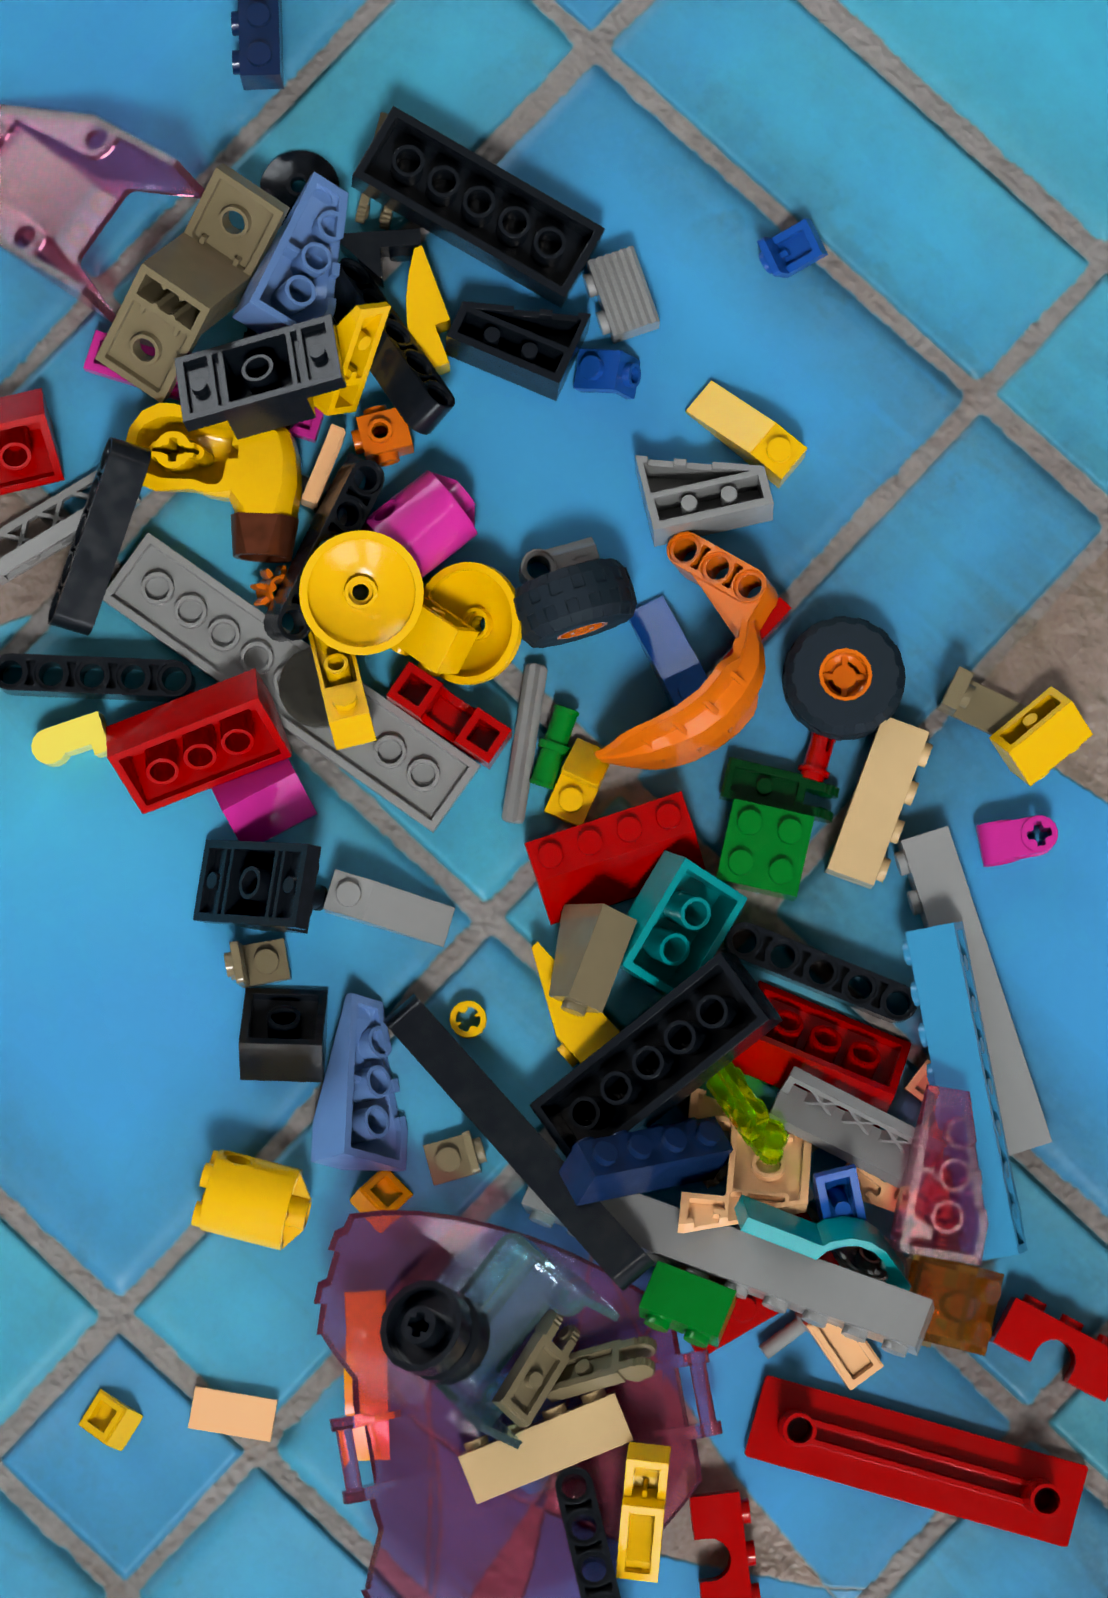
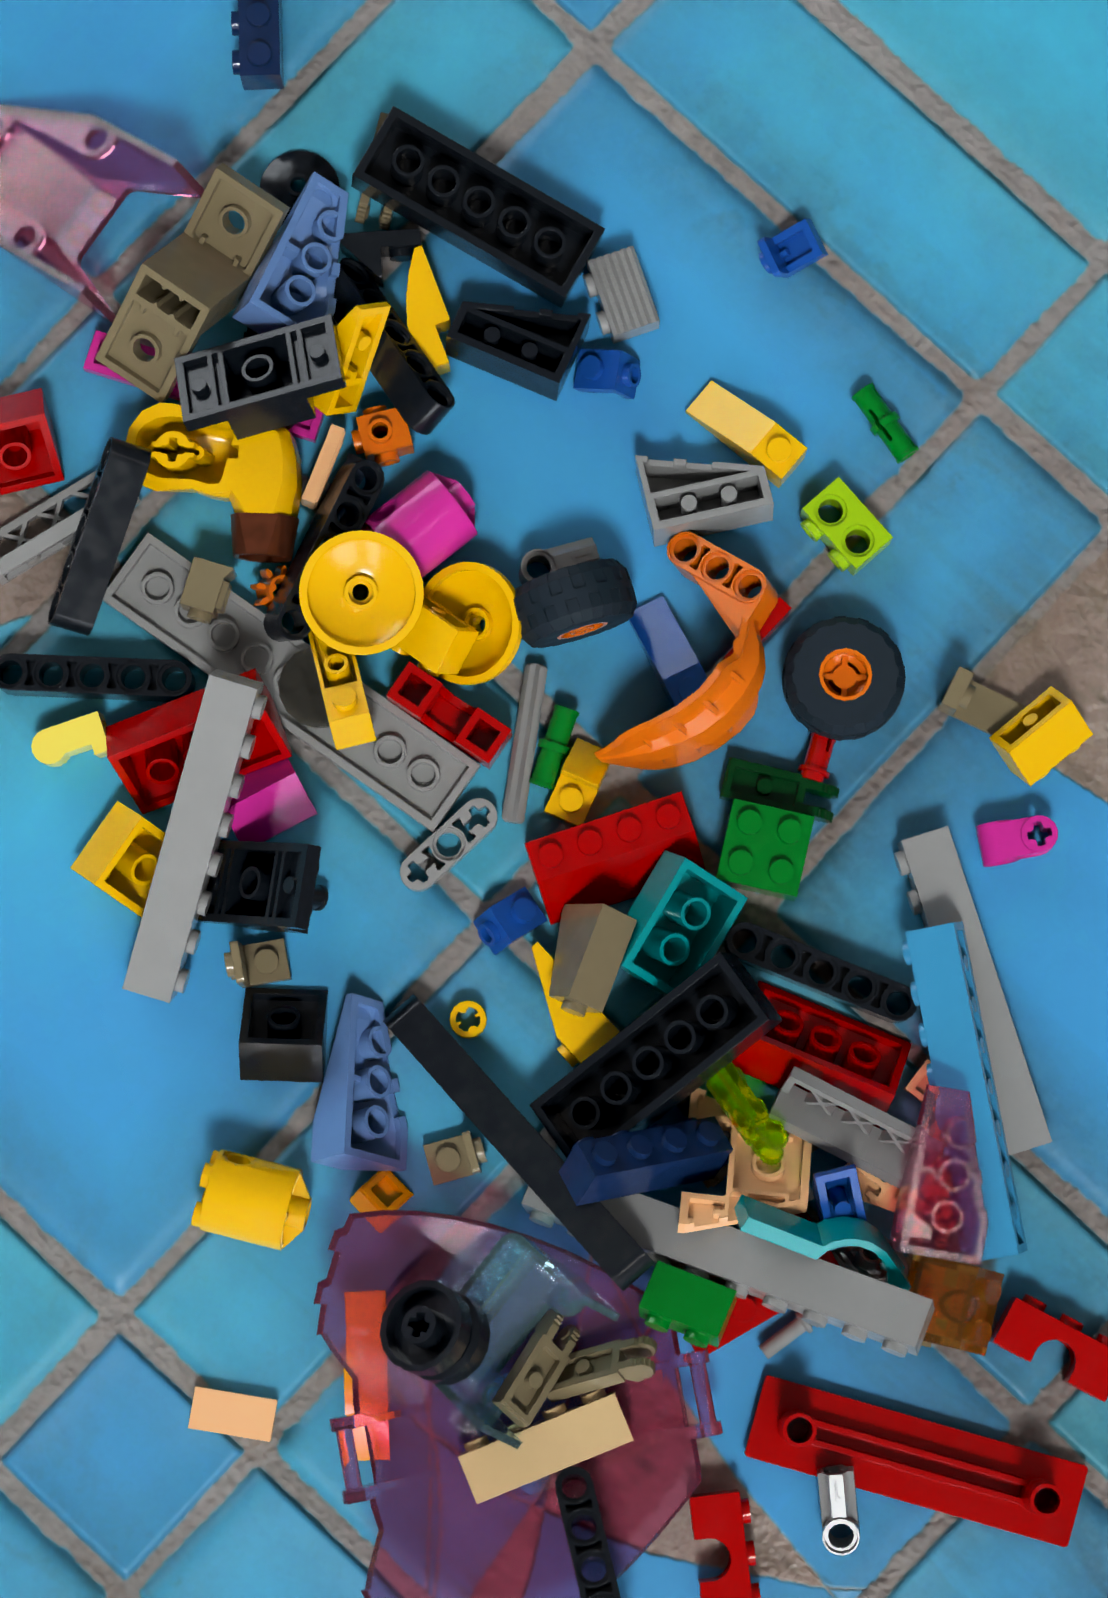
(110, 1420): yellow slope -> none
(122, 857): none -> yellow slope
(194, 834): none -> light grey brick
(207, 590): none -> dark tan window
(388, 908): light grey slope -> none
(465, 817): none -> light grey beam
(509, 920): none -> blue bracket
(643, 1512): yellow slope -> none
(838, 1506): none -> light grey piece
(849, 1358): light nougat tile -> none
(854, 520): none -> lime brick
(877, 803): tan brick -> none
(885, 423): none -> green pin

